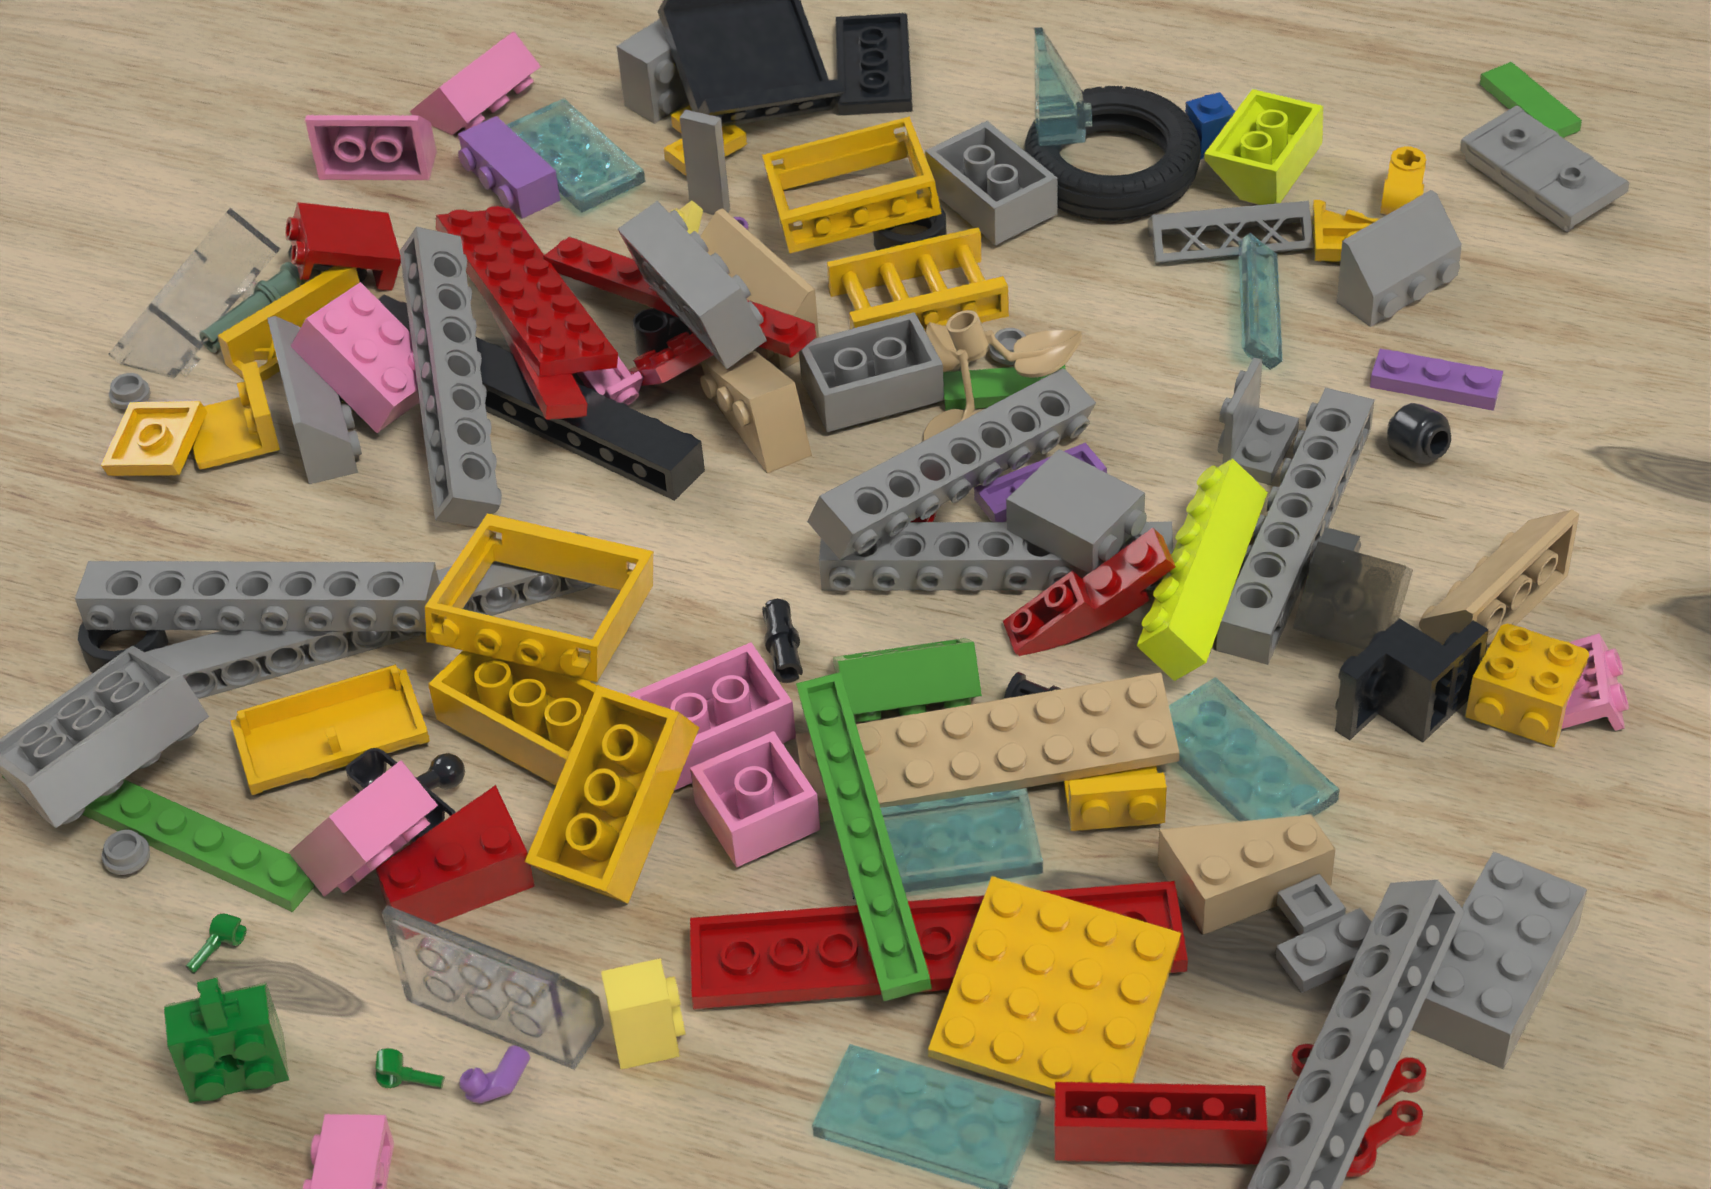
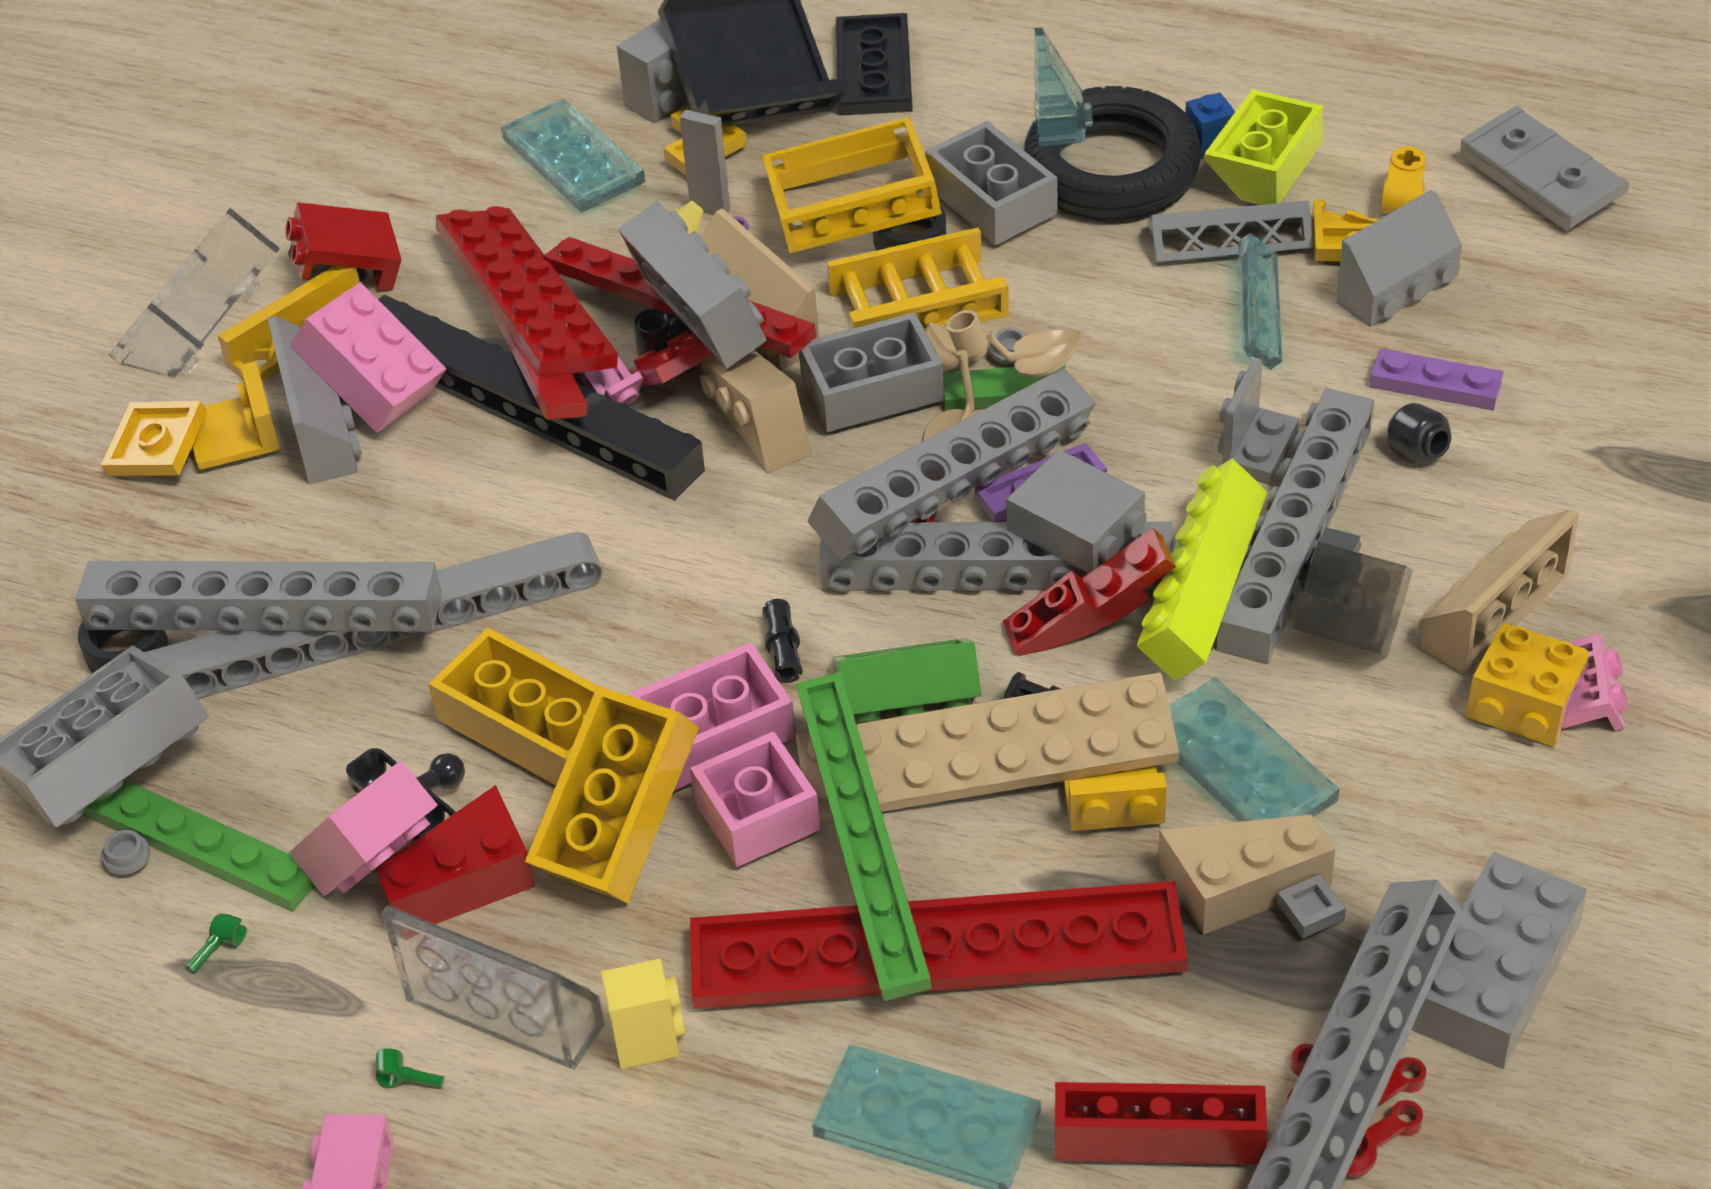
(127, 389): light grey plate -> none
(226, 1041): green hinge -> none
(264, 294): sand green pin -> none
(327, 727): yellow container -> none
(371, 147): bright pink slope -> none
(449, 378): light grey brick -> none
(479, 86): bright pink slope -> none
(498, 1083): medium lavender arm -> none
(508, 167): medium lavender brick -> none
(548, 552): yellow window -> none
(963, 840): clear light blue plate -> none
(1053, 991): yellow plate -> none
(1324, 950): light grey plate -> none
(1409, 679): black bracket -> none
(1515, 88): bright green tile -> none

